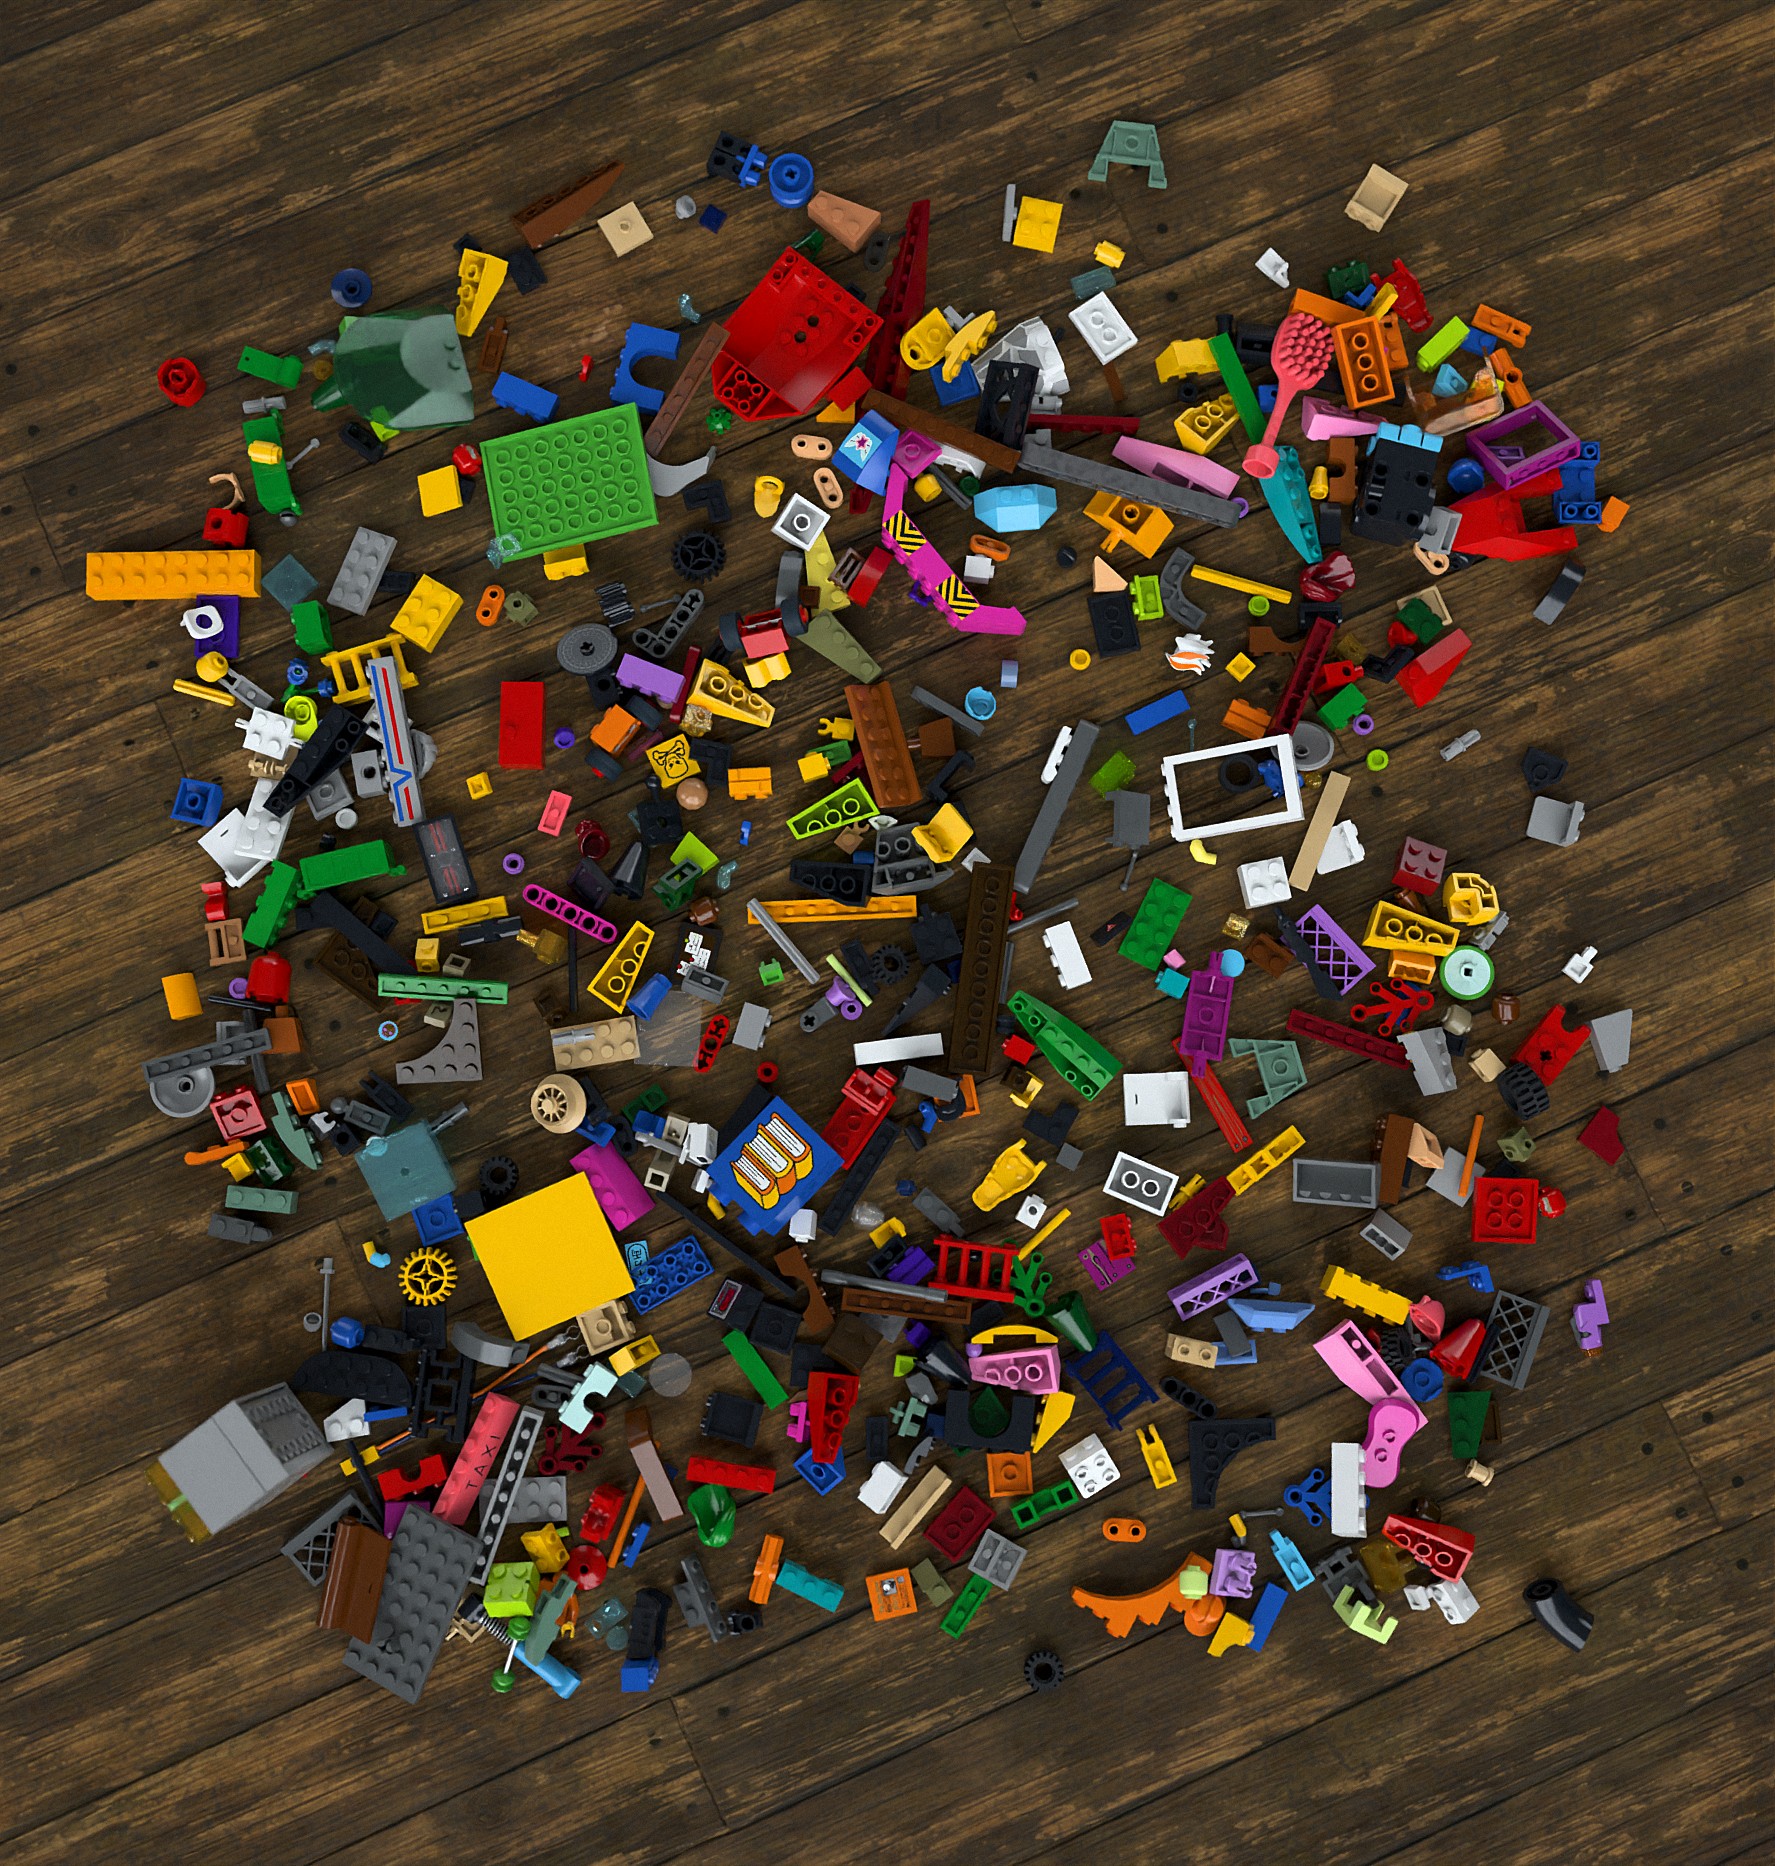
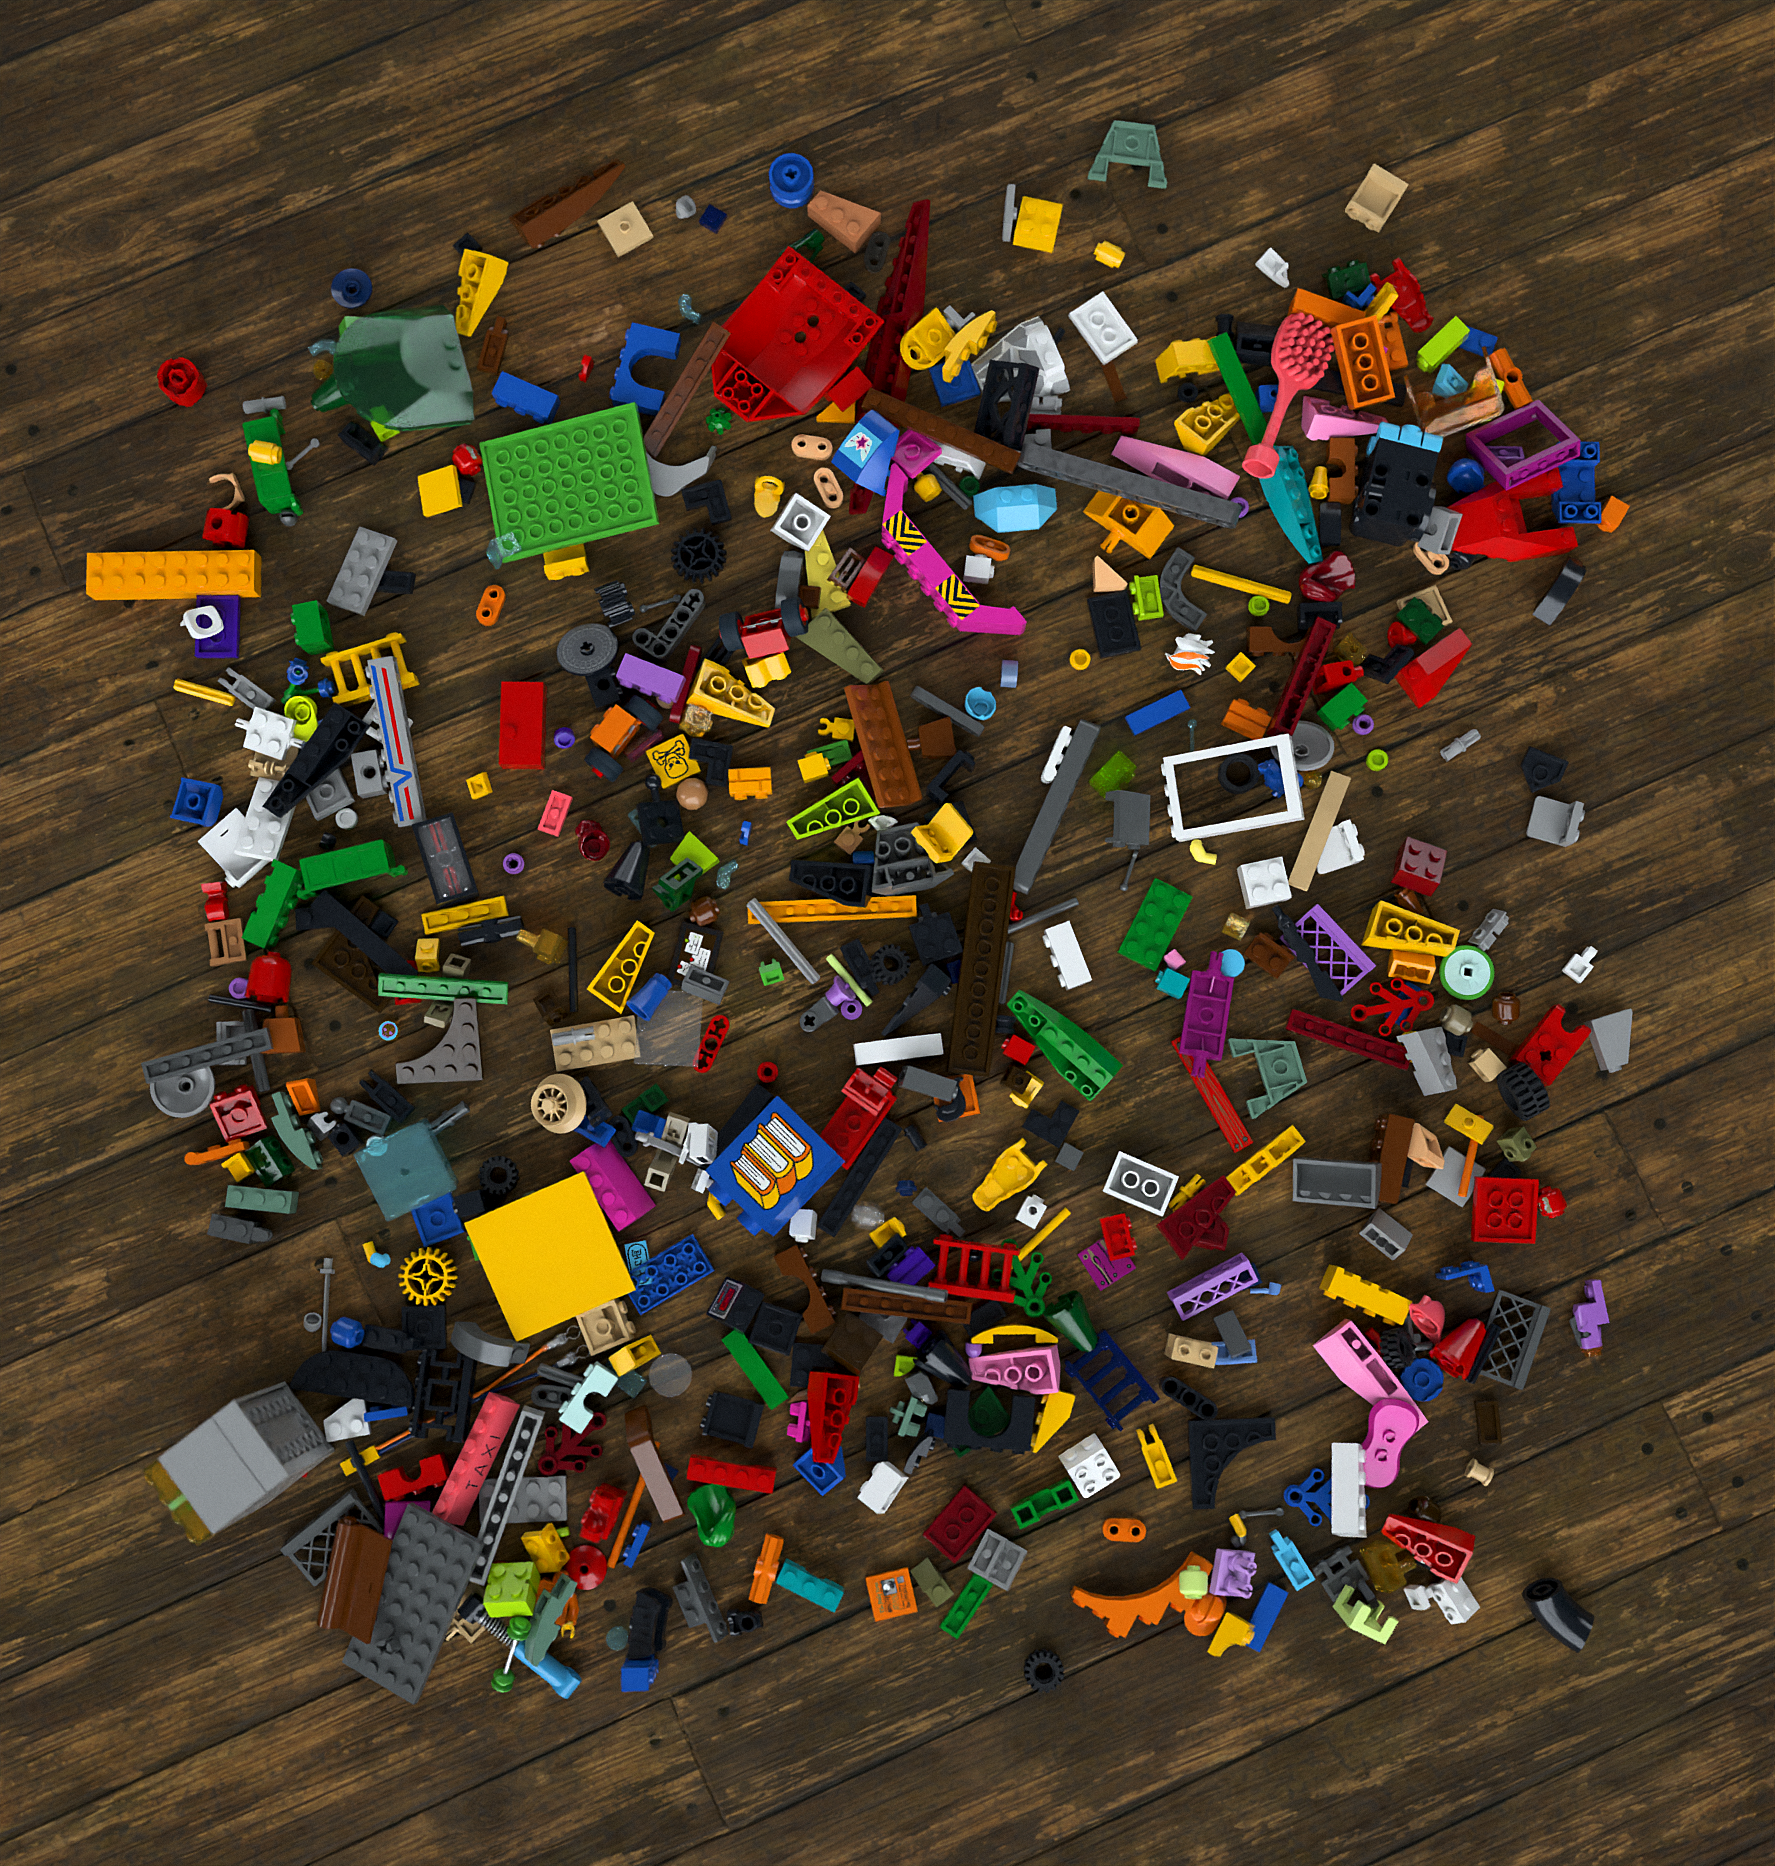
(182, 996): light orange brick -> none
(212, 666): yellow head -> none
(271, 368): green door -> none
(289, 582): clear light blue tile -> none
(425, 751): light grey piece -> none
(427, 613): yellow brick -> none
(520, 608): olive brick -> none
(525, 270): black plate -> none
(562, 909): dark pink beam -> none
(592, 884): black container -> none
(607, 1616): clear light blue bracket -> none
(726, 1243): black tile -> none
(735, 160): black hips -> none
(752, 1026): light grey brick -> none
(913, 595): dark purple piece -> none
(915, 1506): tan fence -> none
(929, 1113): blue arm -> none
(1009, 1473): orange tile -> none
(1066, 557): black tile -> none
(1092, 282): clear light blue tile -> none
(1111, 929): black slope -> none
(1160, 1099): white door -> none
(1269, 1314): medium blue wedge -> none
(1467, 1419): dark green wing -> none
(1468, 1124): none -> yellow plate
(1469, 899): yellow brick -> none
(1494, 1039): none -> reddish brown piece
(1501, 325): orange plate -> none
(1601, 1136): dark red tile -> none

